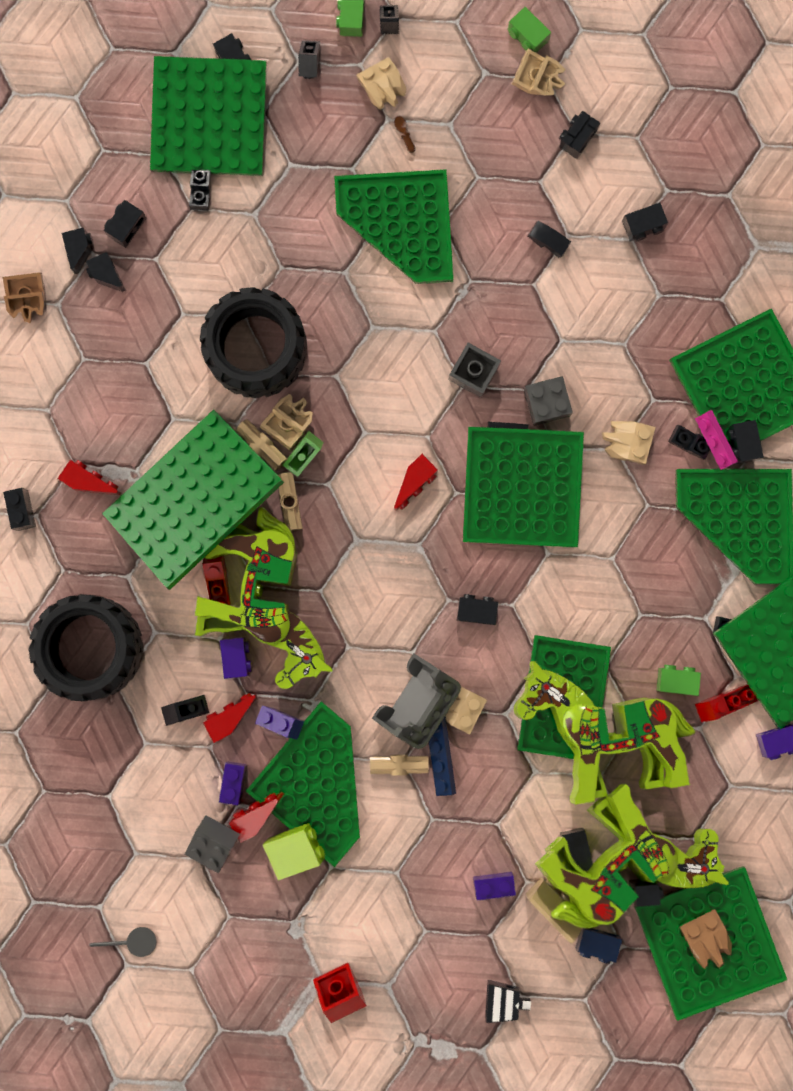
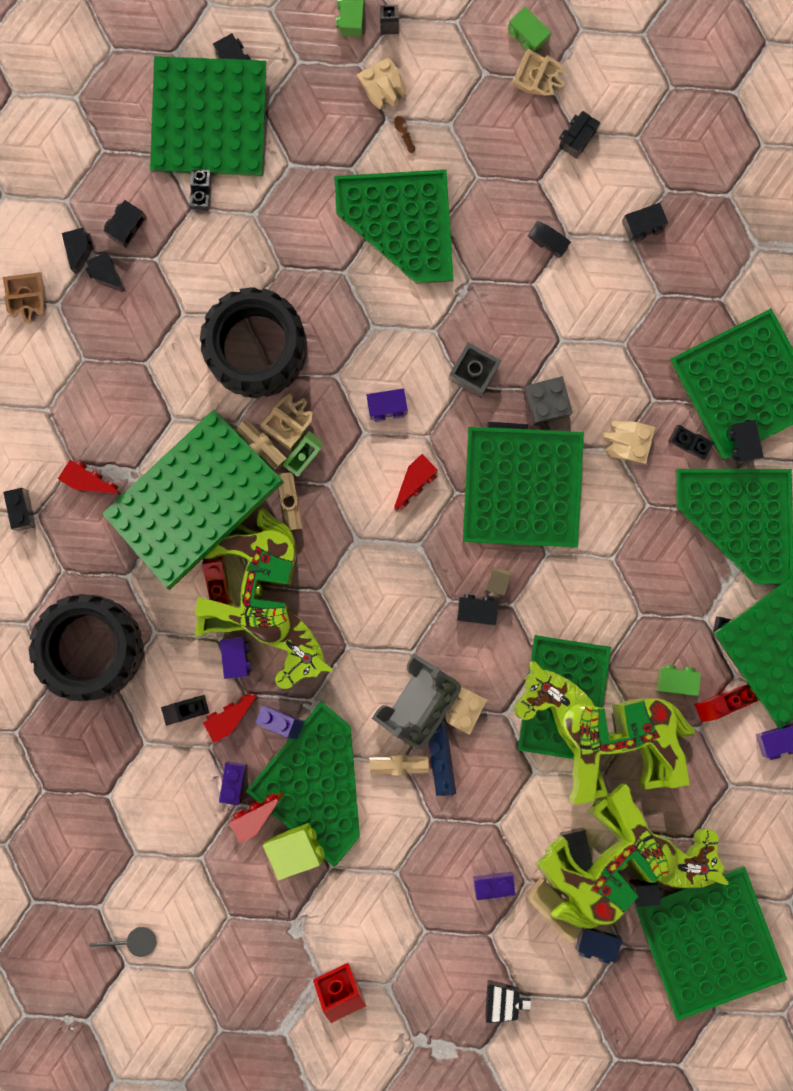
(212, 844): dark grey brick -> none
(309, 59): black slope -> none
(387, 405): none -> dark purple brick
(498, 582): none -> dark tan slope
(707, 939): medium nougat plate -> none
(716, 439): dark pink plate -> none

